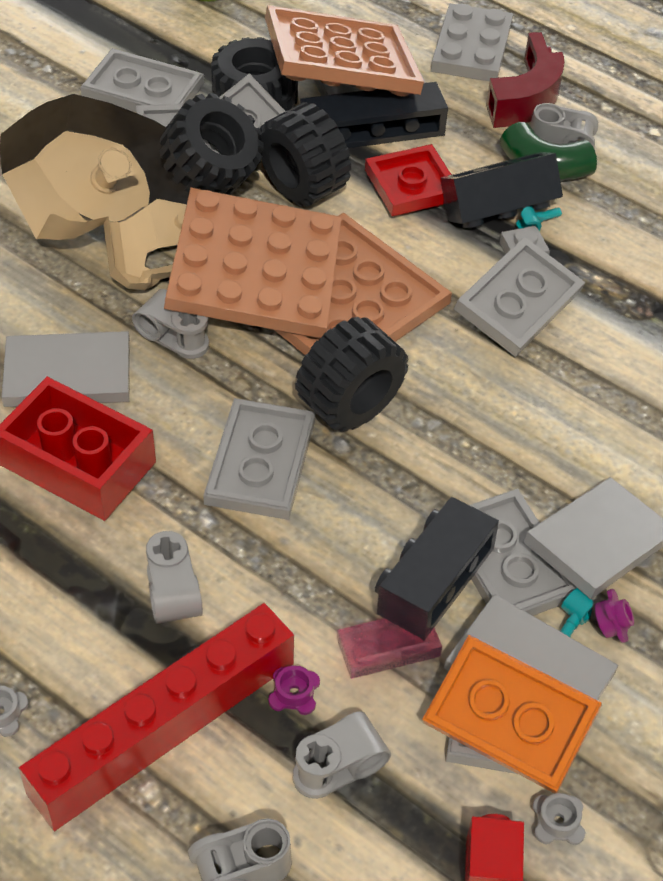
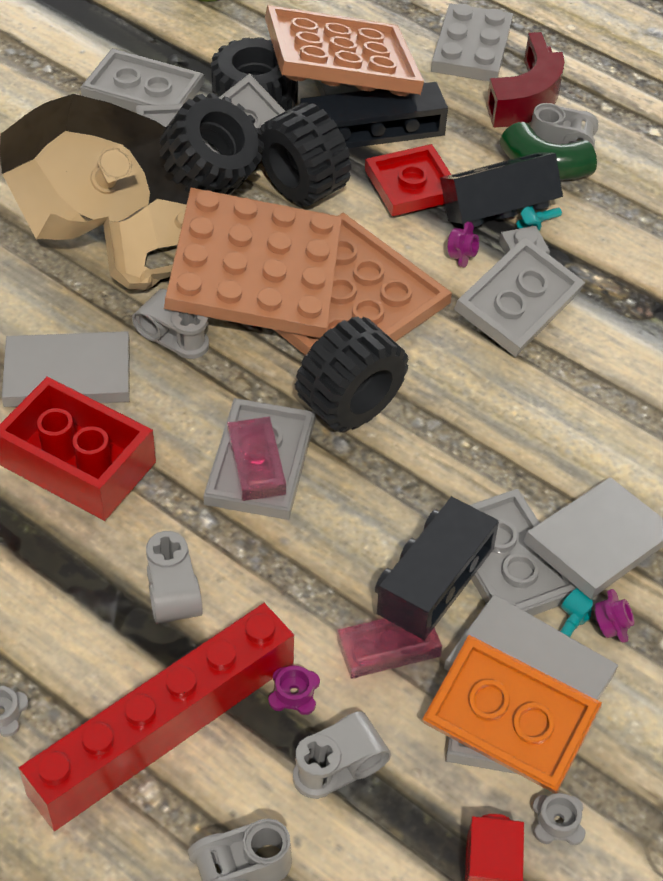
(256, 458): none -> clear pink plate
(463, 244): none -> magenta plate

